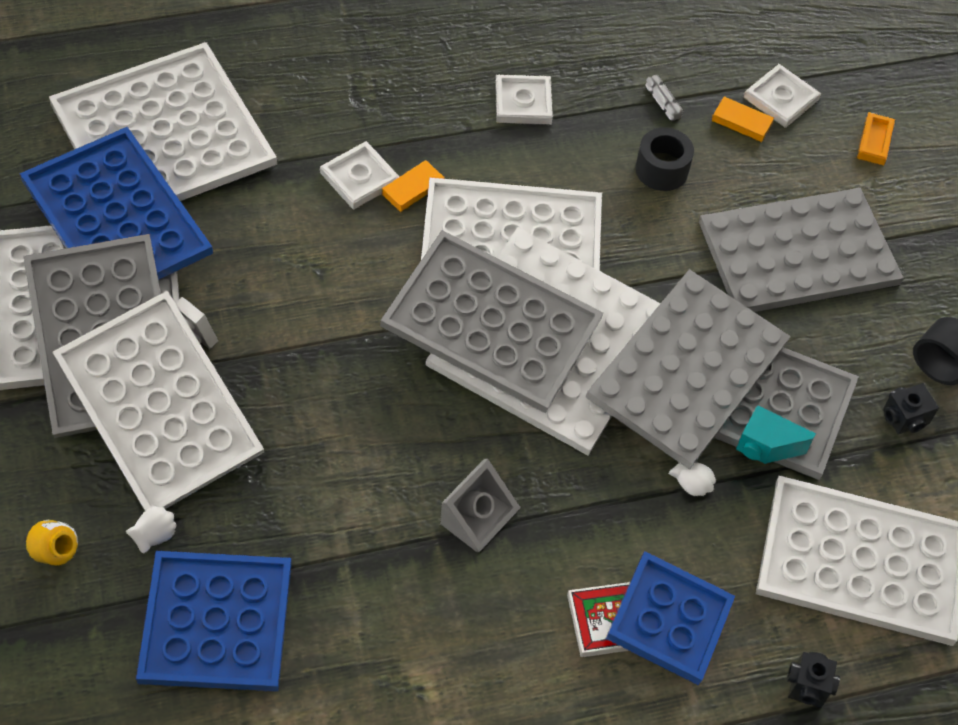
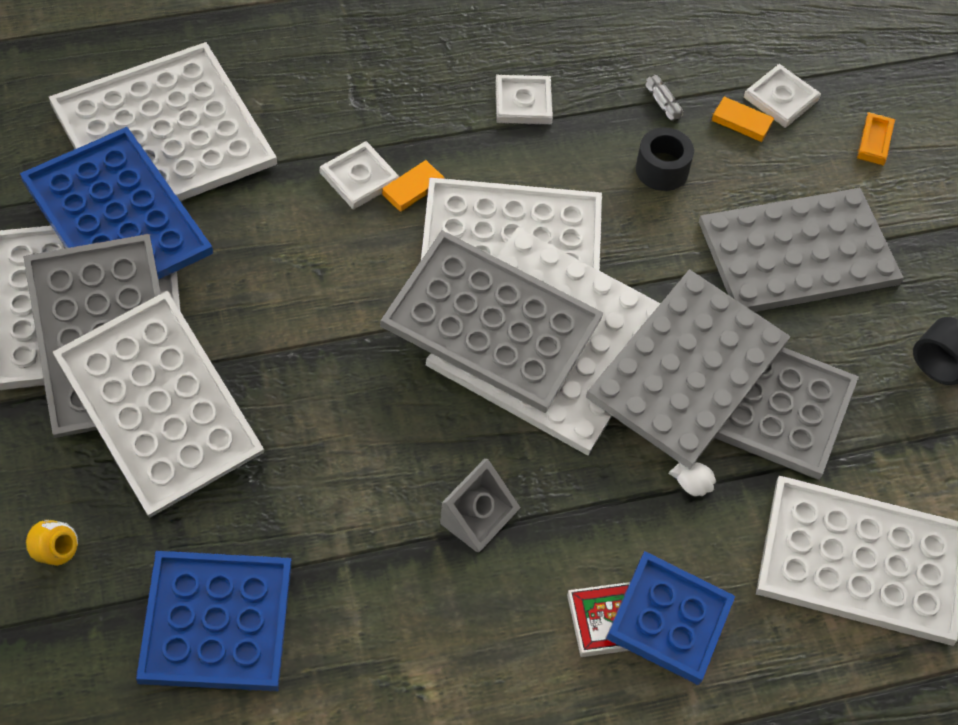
(152, 528): white animal -> none
(197, 322): white plate -> none
(773, 437): teal slope -> none
(813, 679): black brick -> none
(910, 408): black brick -> none

